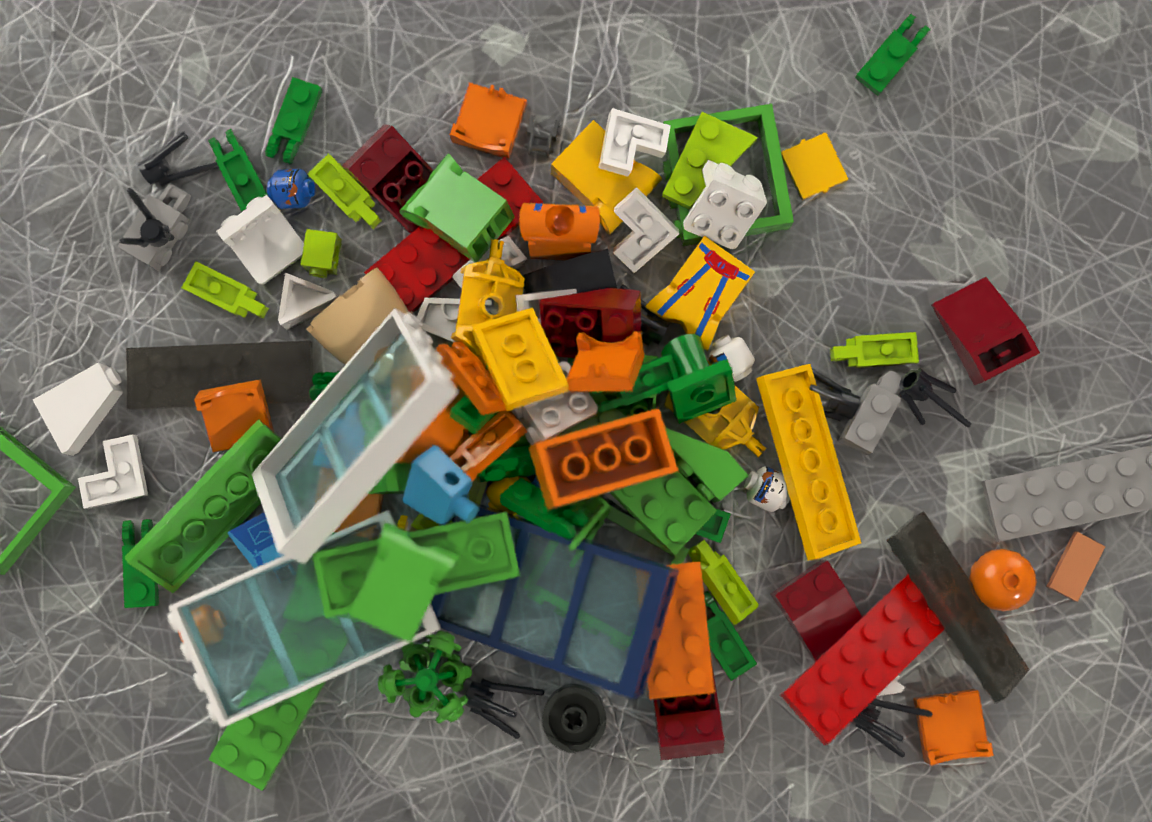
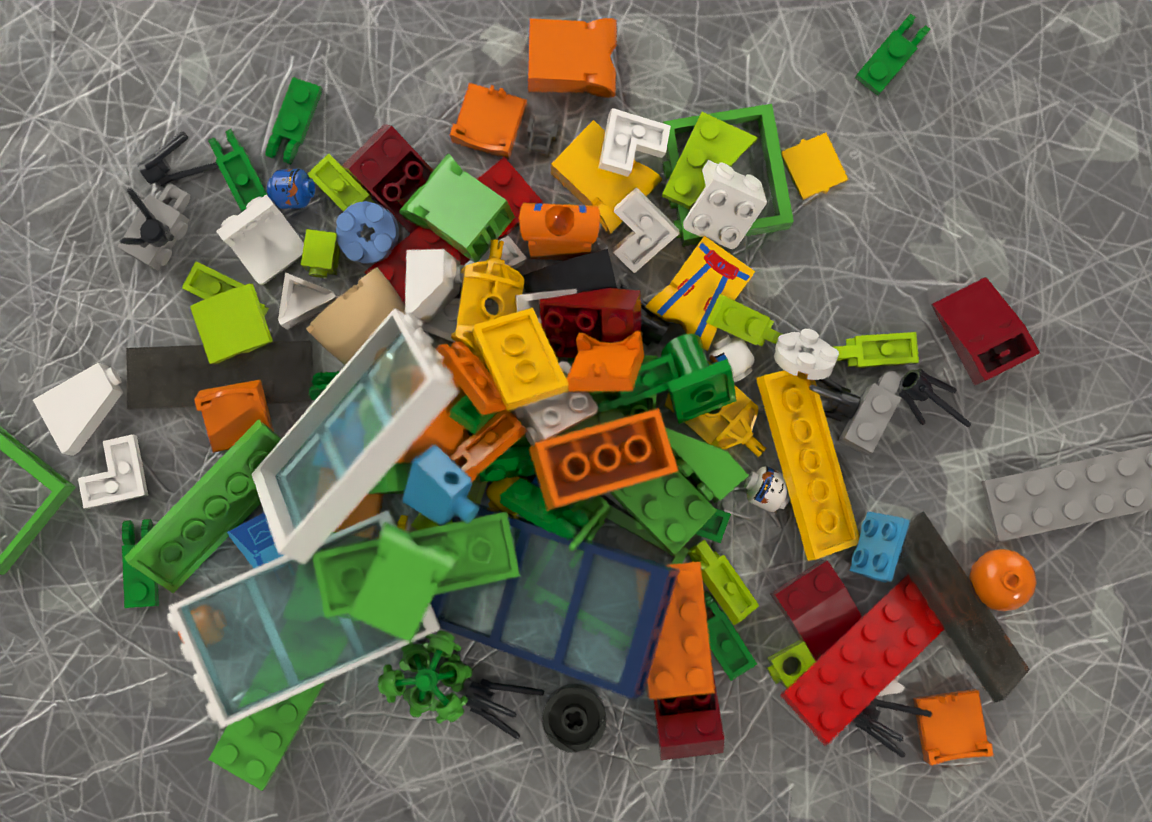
(231, 323): none -> lime slope
(351, 223): none -> medium blue plate
(431, 282): none -> white slope
(572, 56): none -> orange piece
(742, 321): none -> lime hinge
(800, 652): none -> lime brick
(805, 354): none -> white plate
(879, 546): none -> dark azure bracket
(1075, 566): nougat tile -> none

